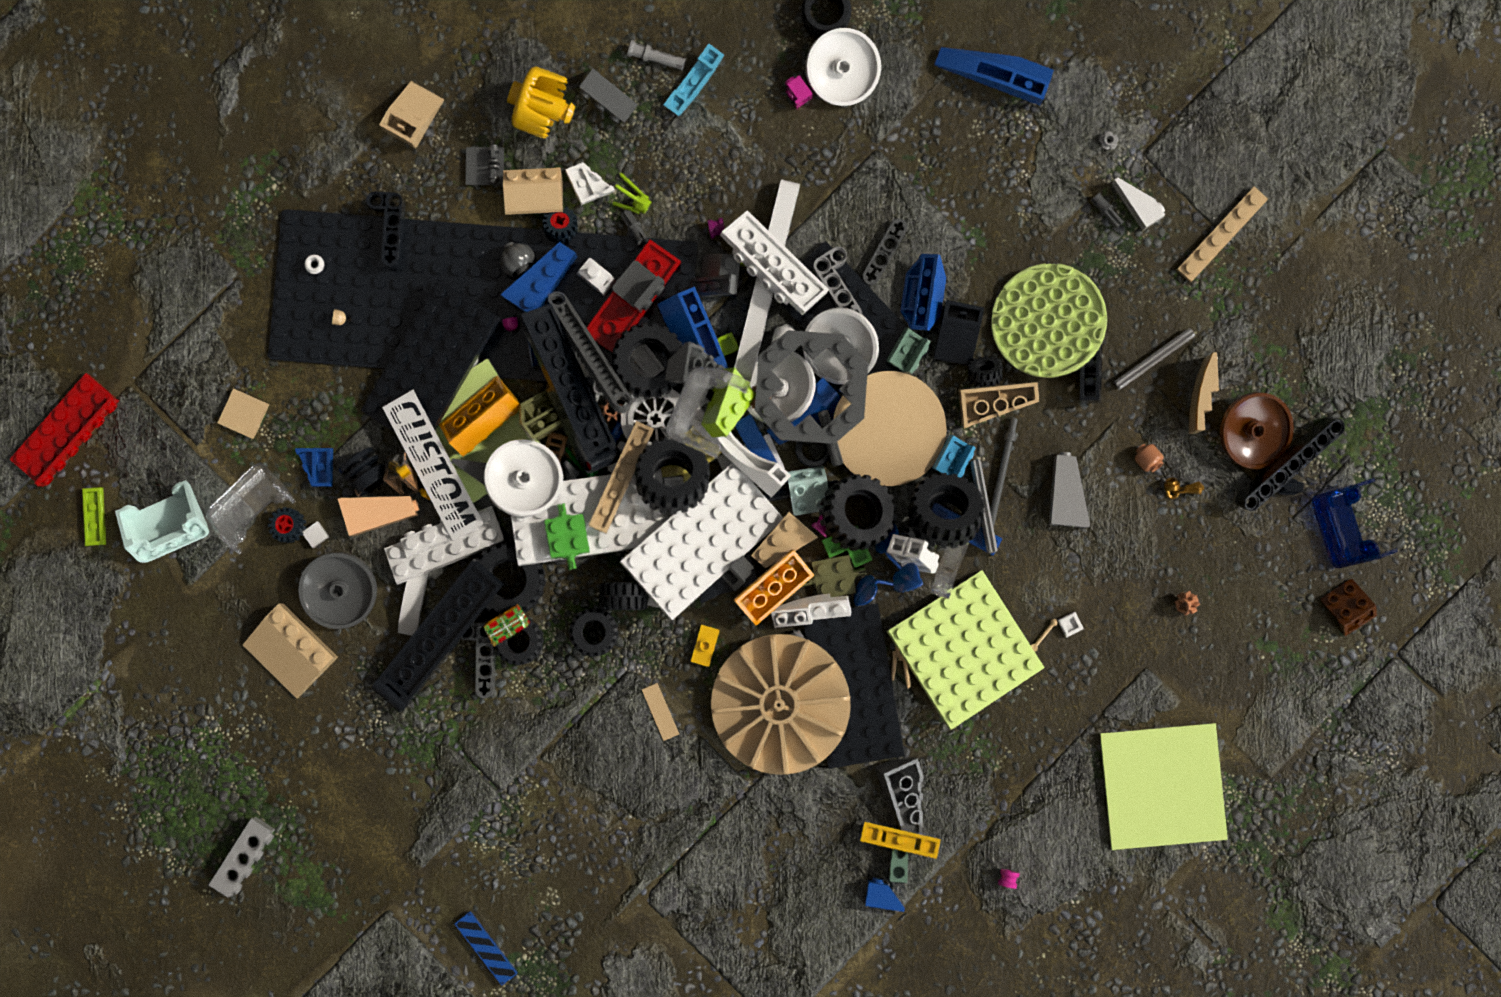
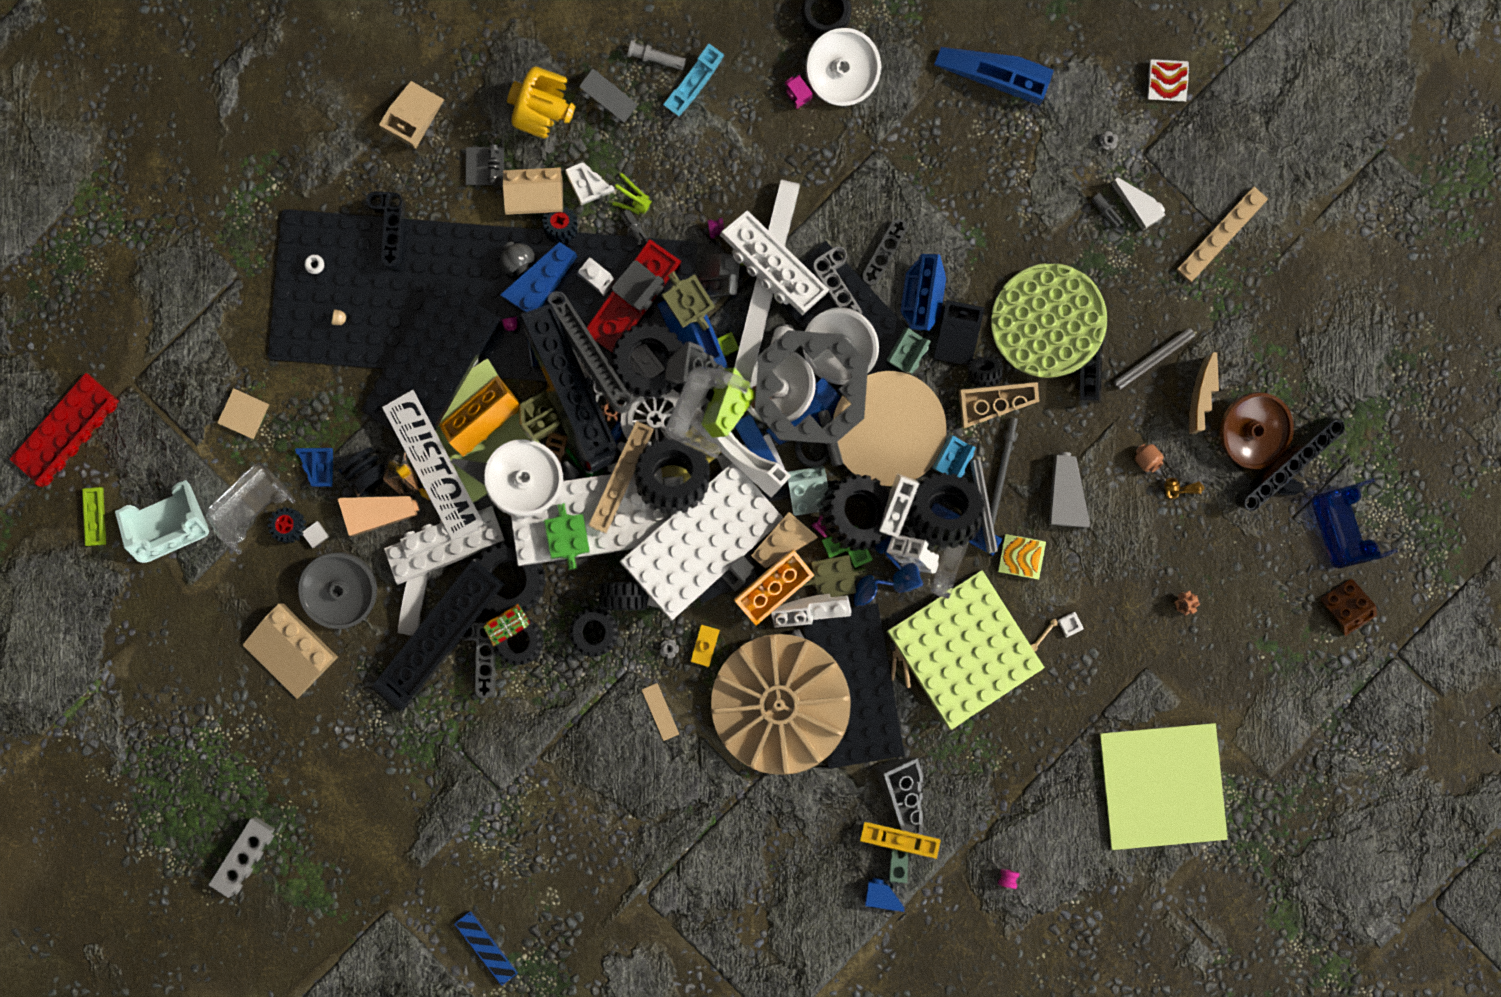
(674, 648): none -> light grey plate
(688, 301): none -> olive plate
(898, 504): none -> white slope
(1022, 556): none -> slope
(1168, 80): none -> slope

